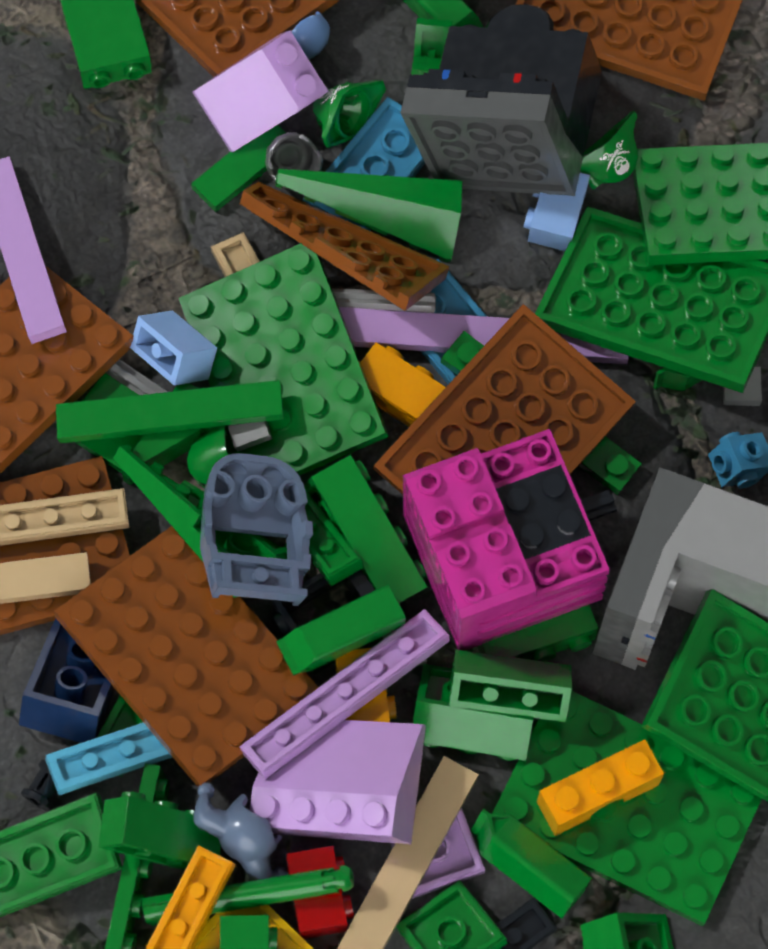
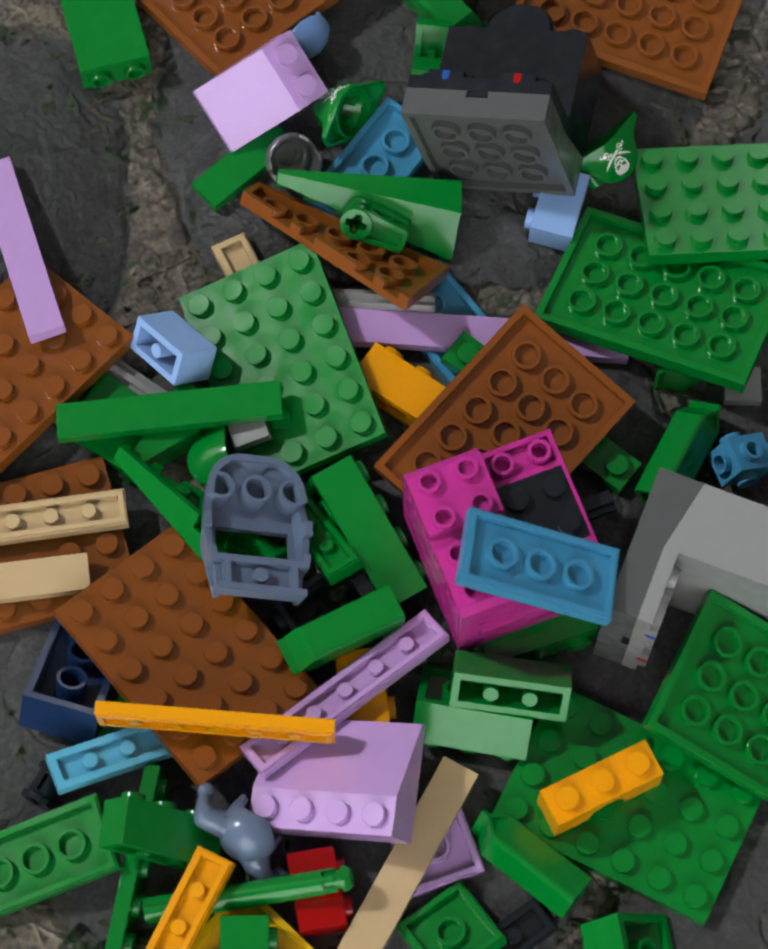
(215, 722): none -> light orange tile
(377, 226): none -> green piece
(537, 566): none -> dark azure tile
(682, 444): none -> green piece

